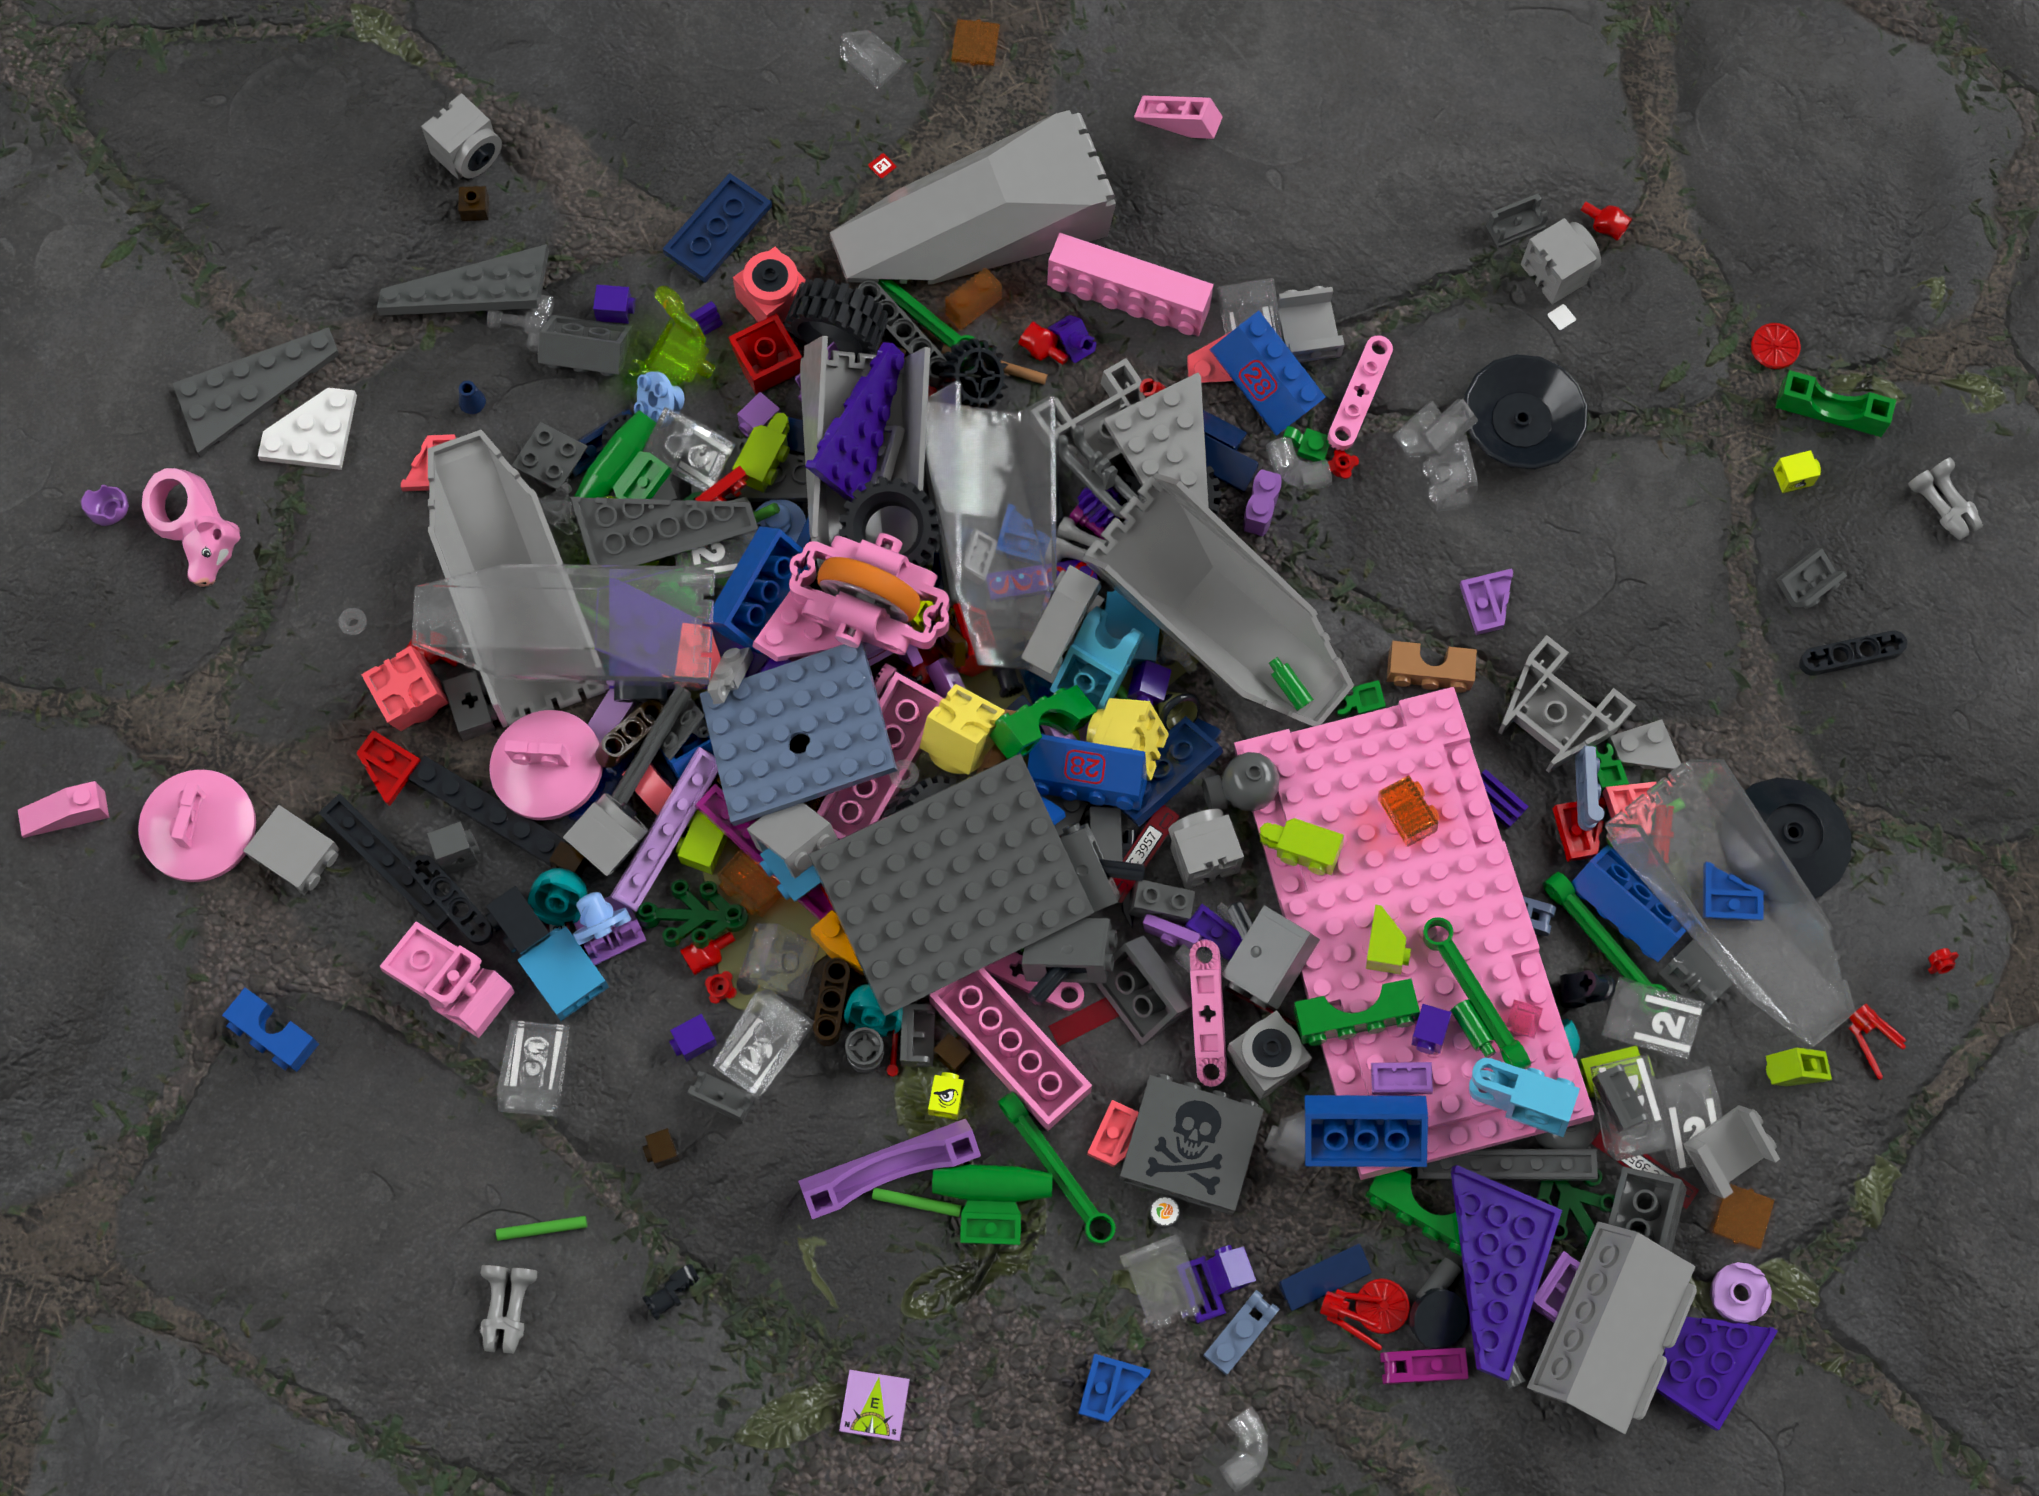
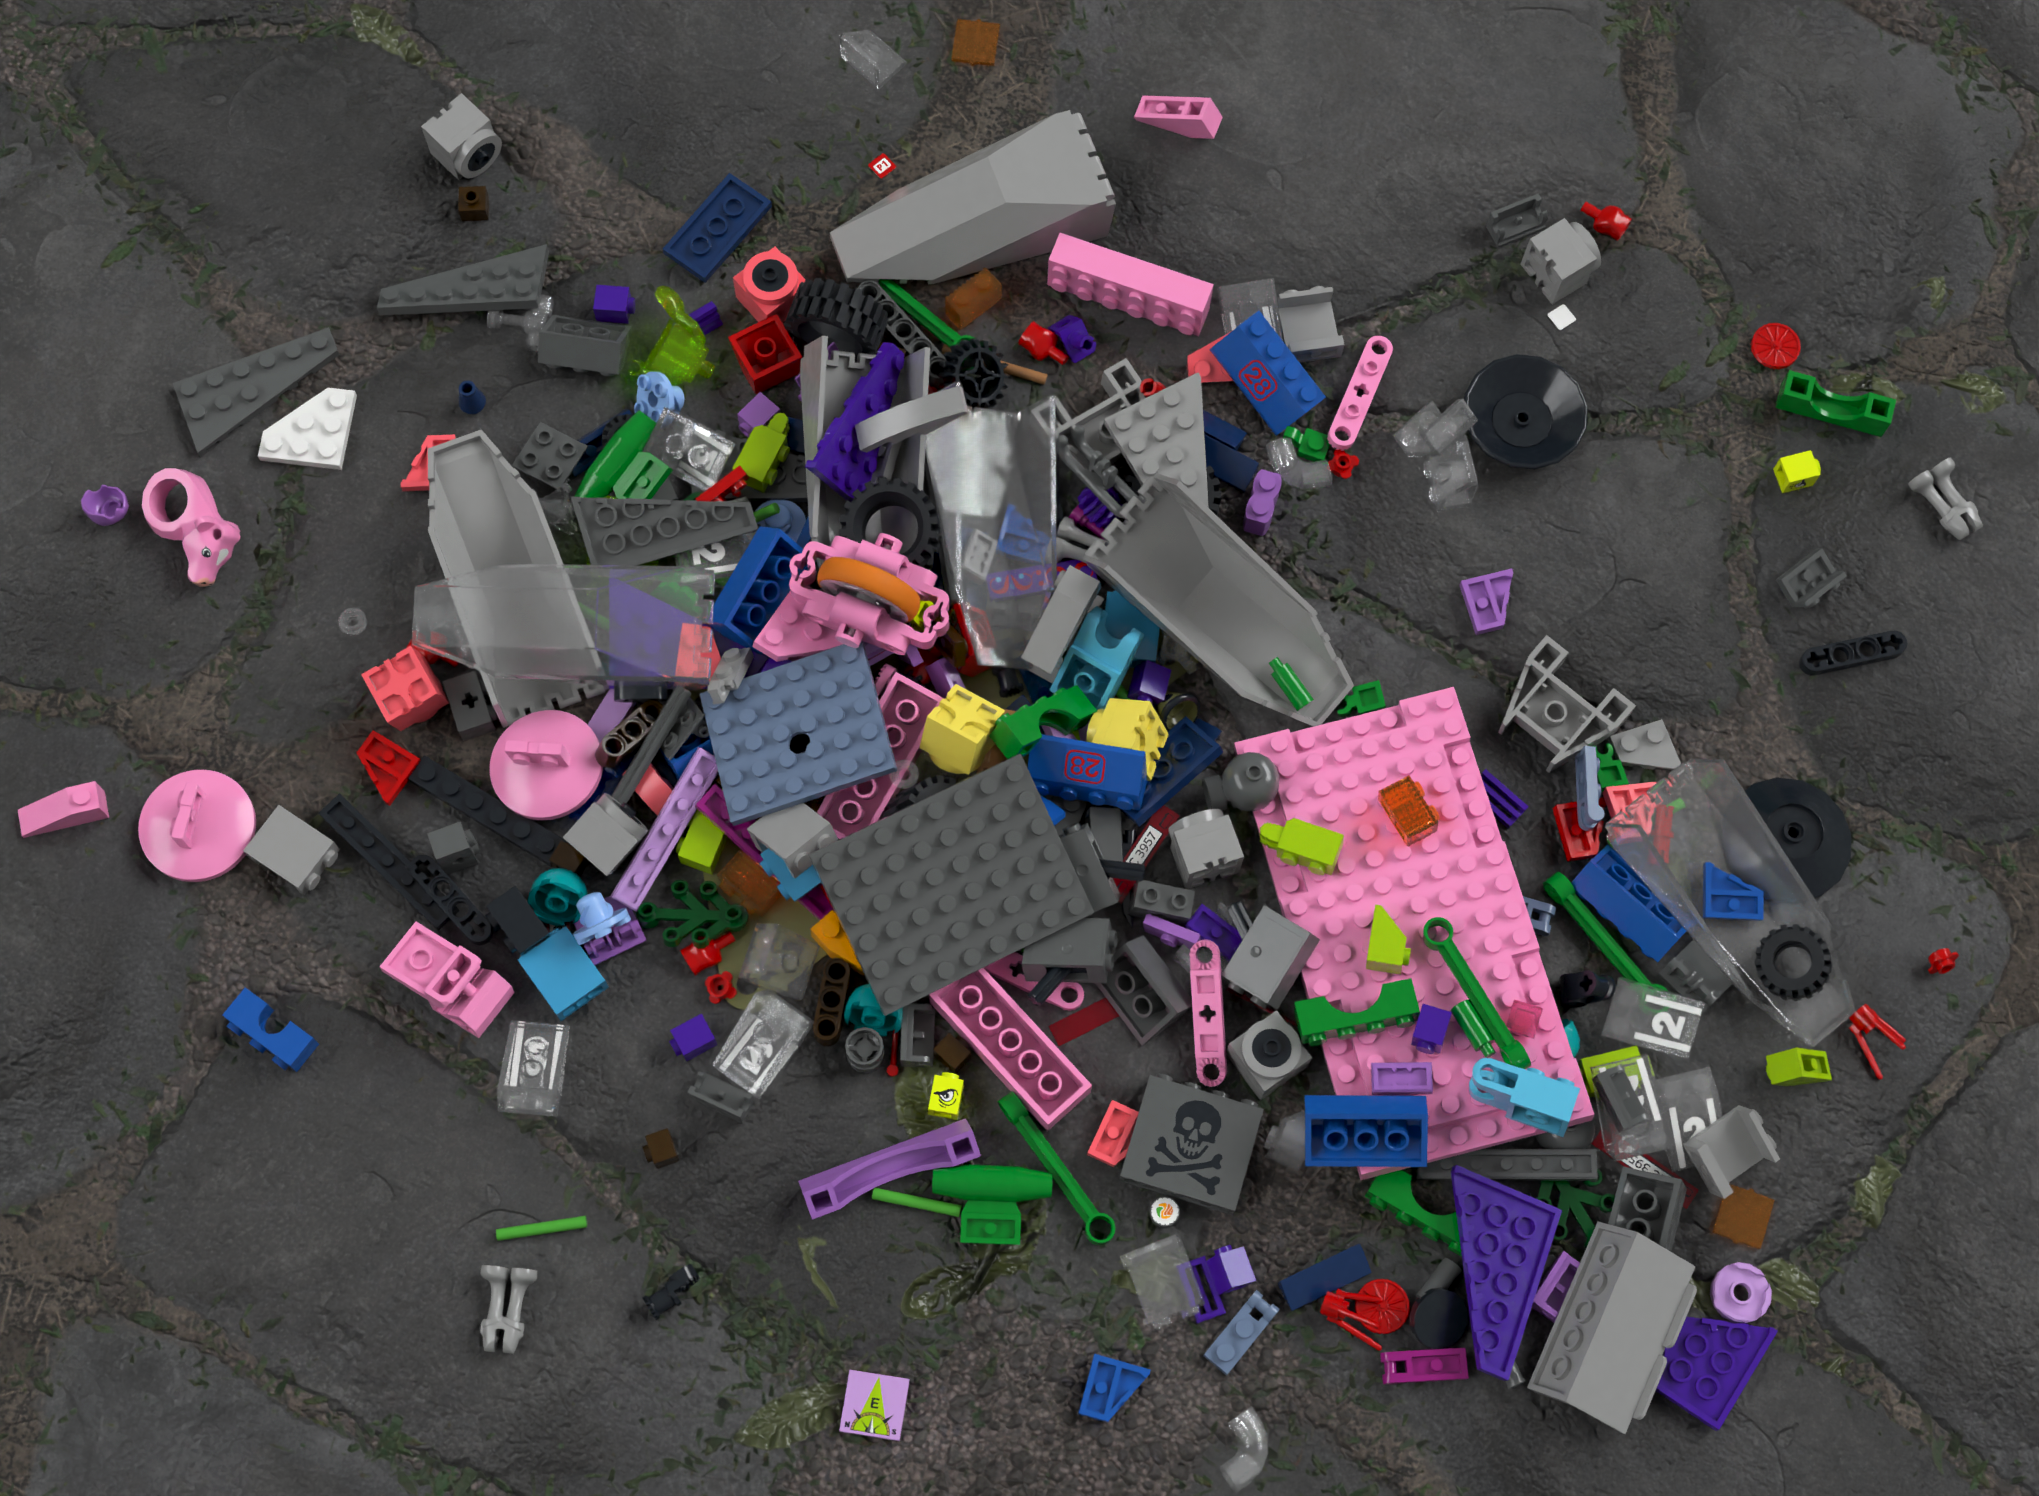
(912, 417): none -> light grey slope
(1408, 668): medium nougat arch -> none
(1793, 937): none -> black tyre

